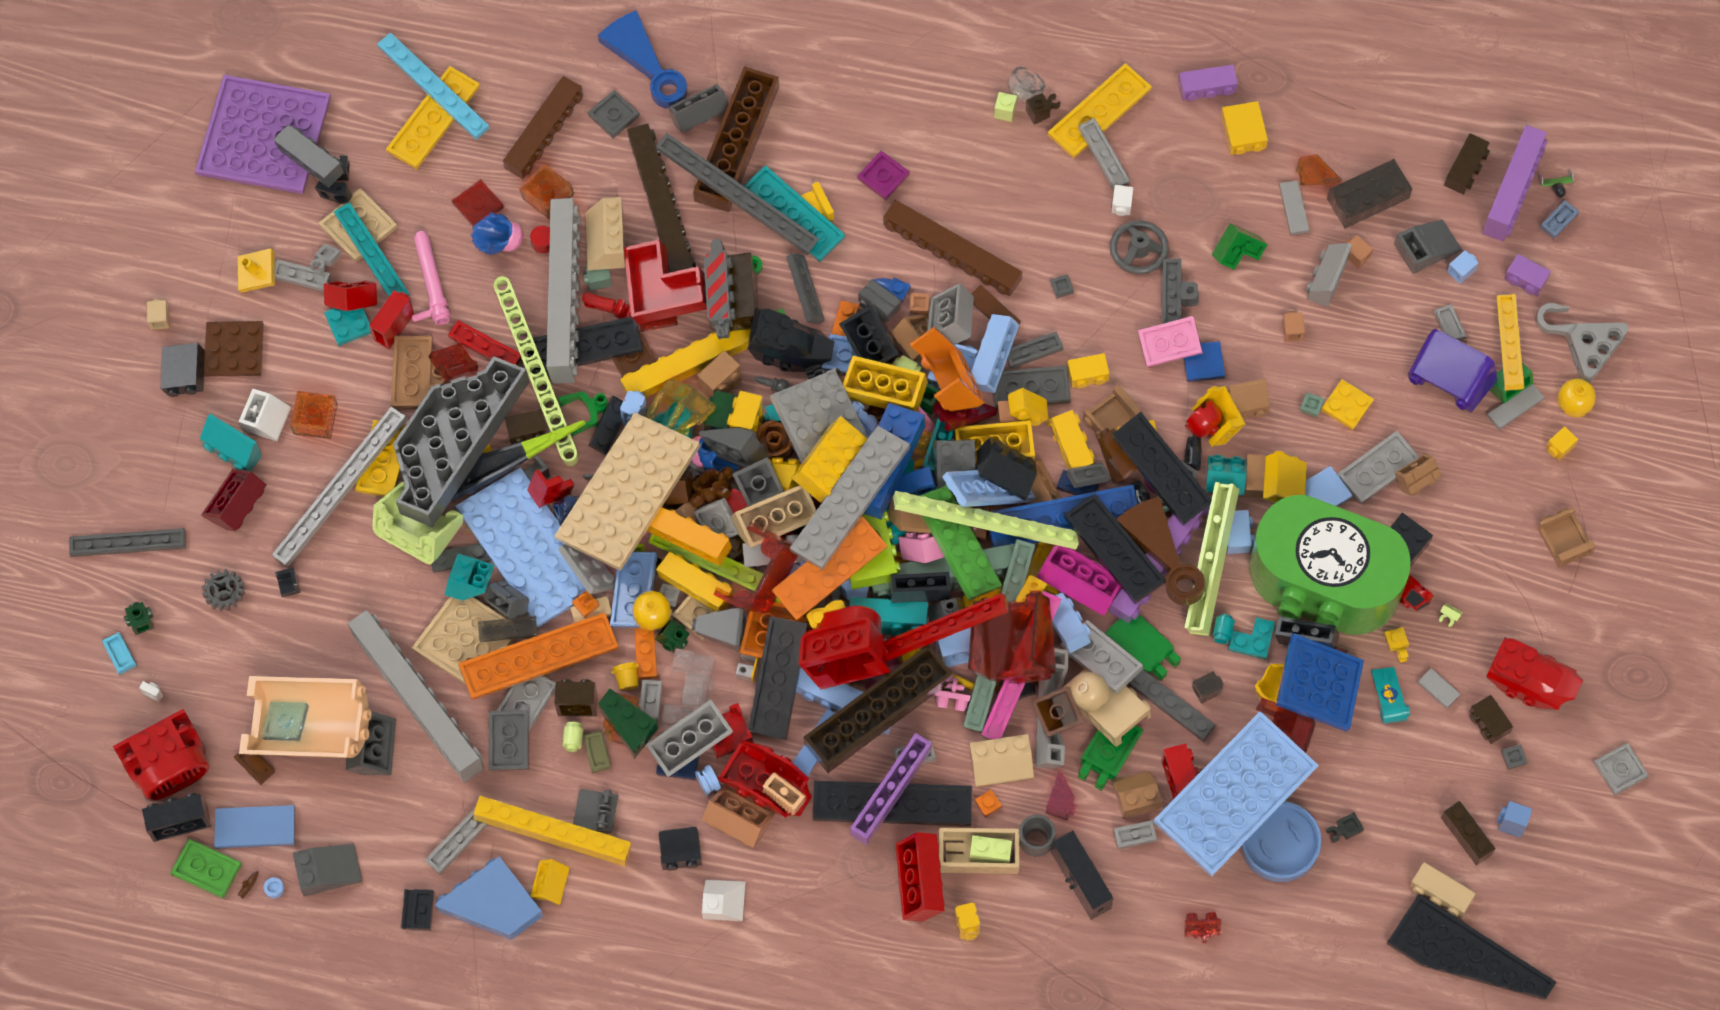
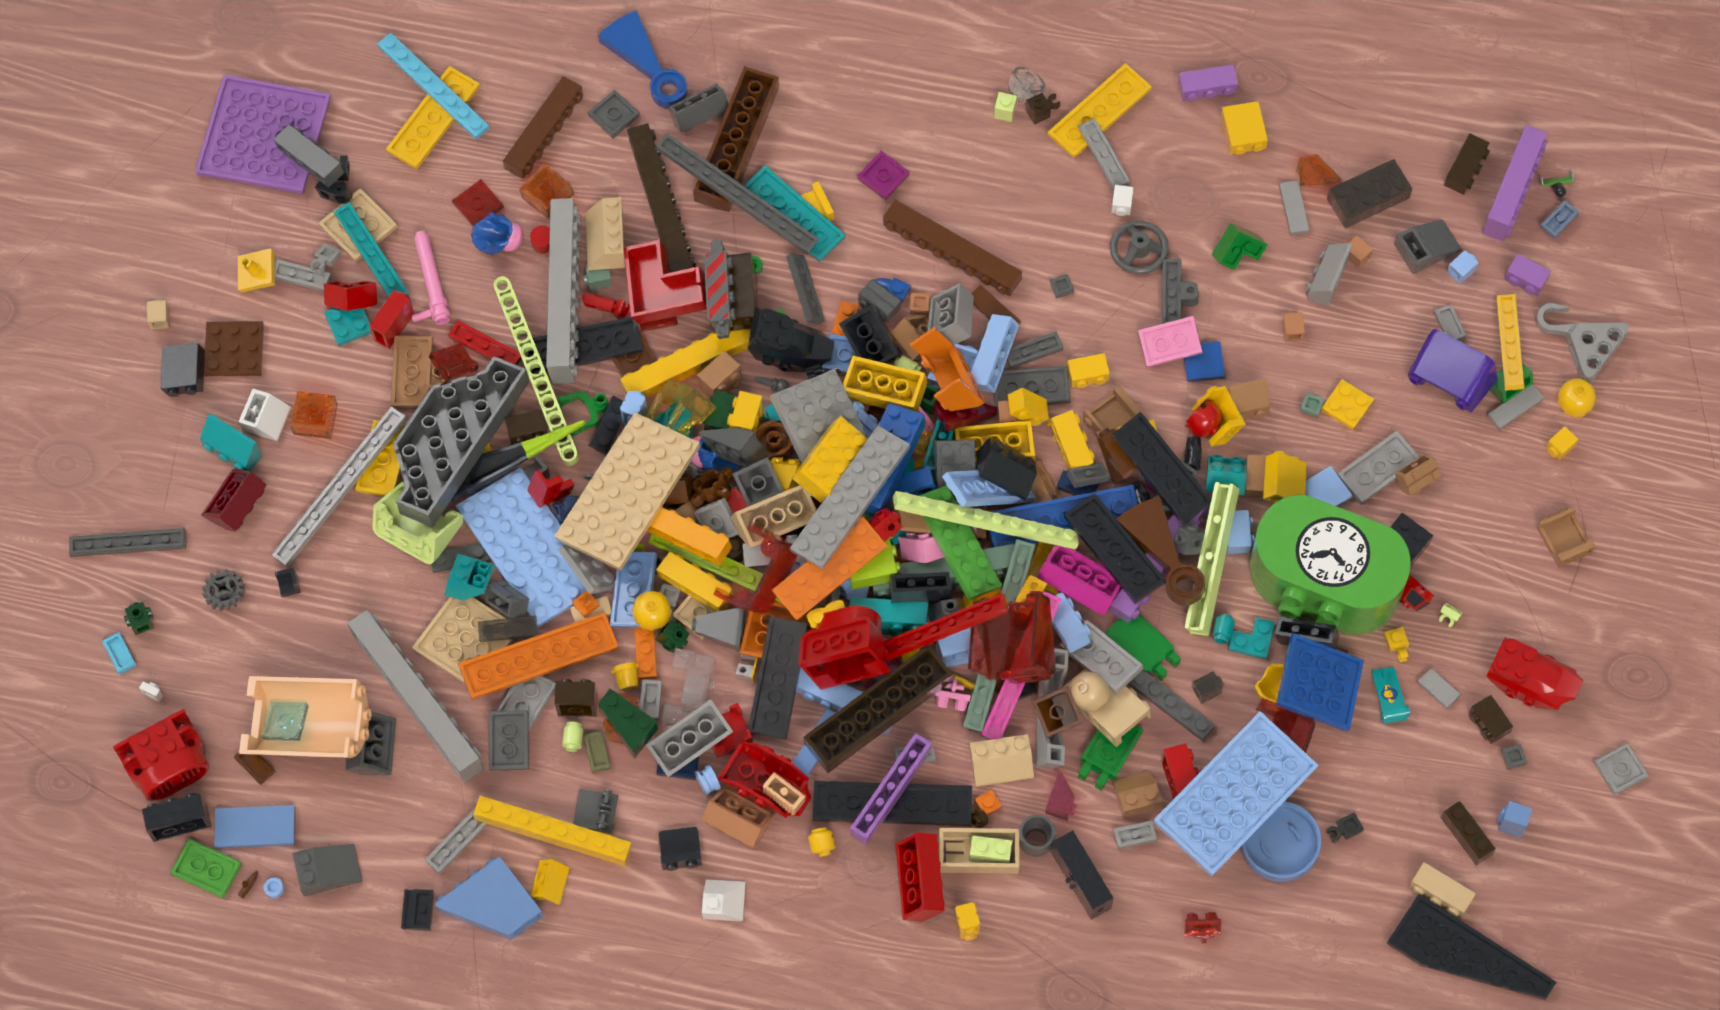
(821, 841): none -> yellow head
(885, 523): none -> red brick
(979, 818): none -> dark brown plate
(1189, 539): none -> dark grey brick

